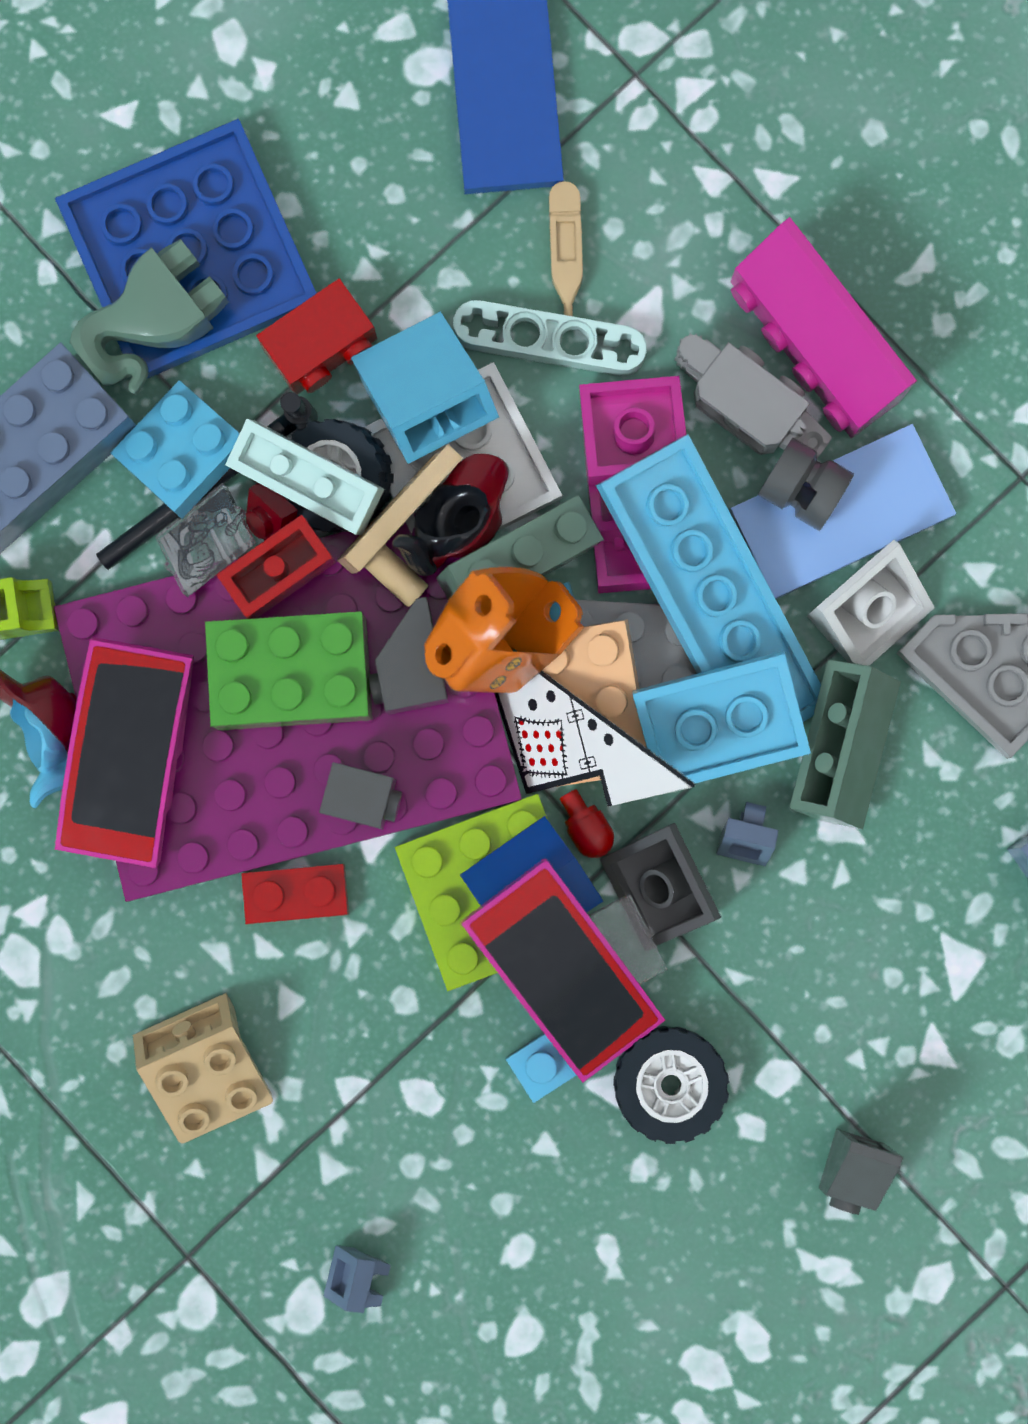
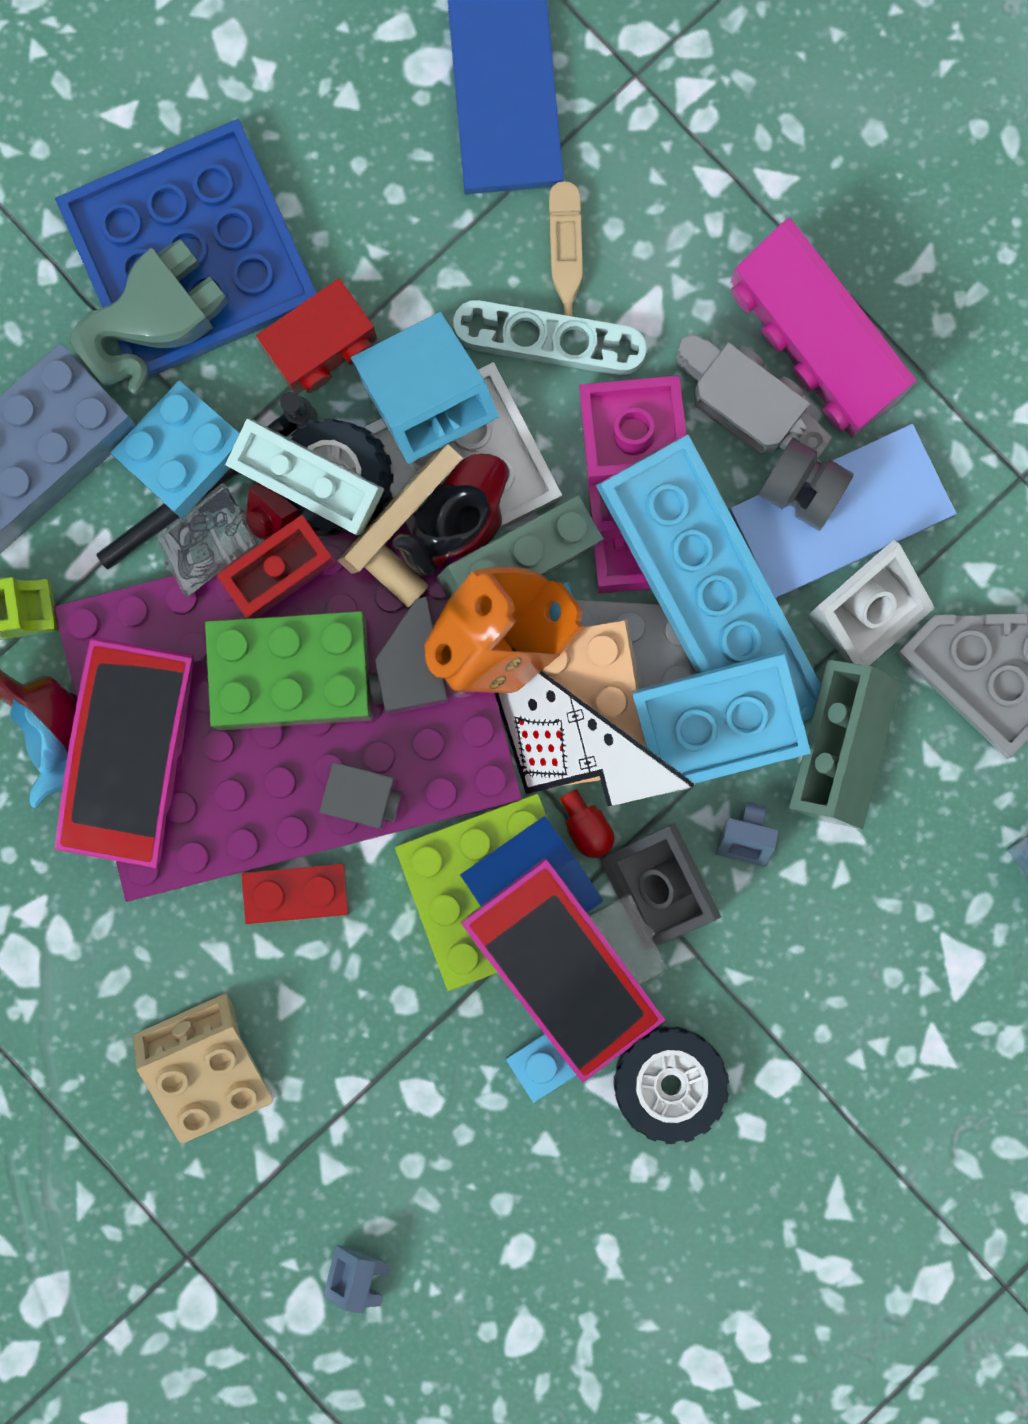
(858, 1172): dark grey slope -> none

